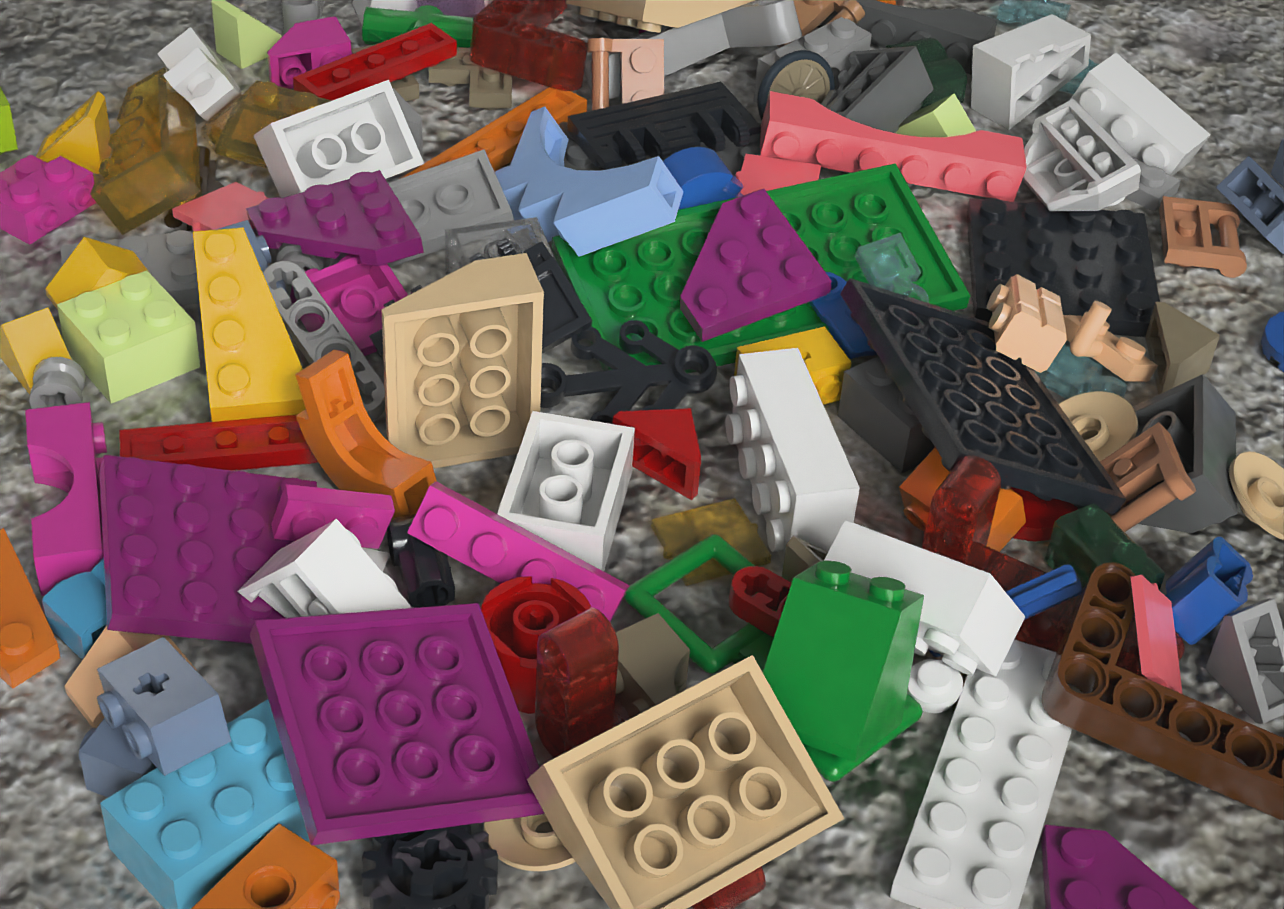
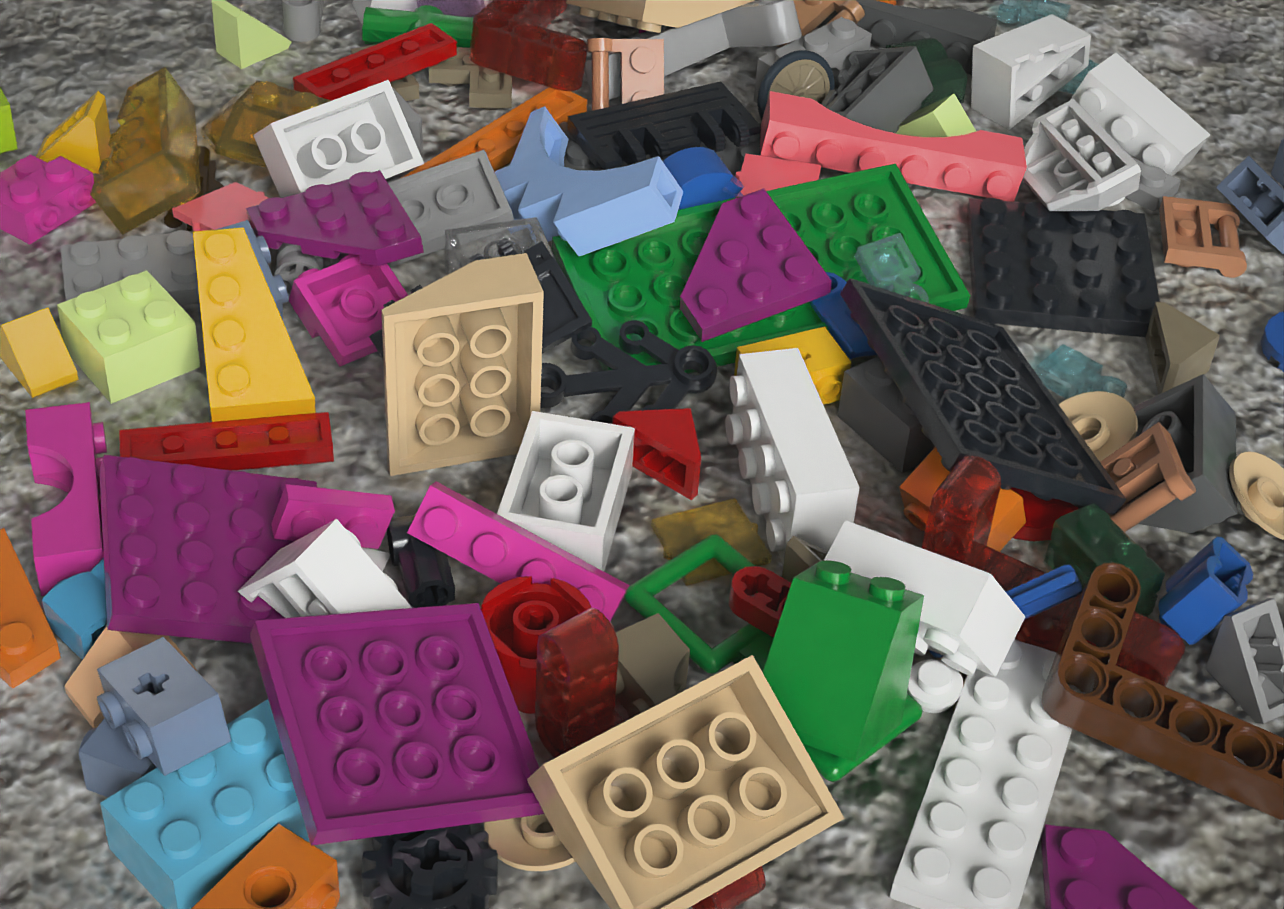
(57, 383): light grey wheel -> none
(90, 268): yellow slope -> none
(198, 74): white arch -> none
(306, 48): dark pink slope -> none
(327, 338): light grey beam -> none
(348, 441): orange arch -> none
(1027, 322): light nougat brick -> none
(1091, 338): light nougat plate -> none
(1155, 634): coral piece -> none

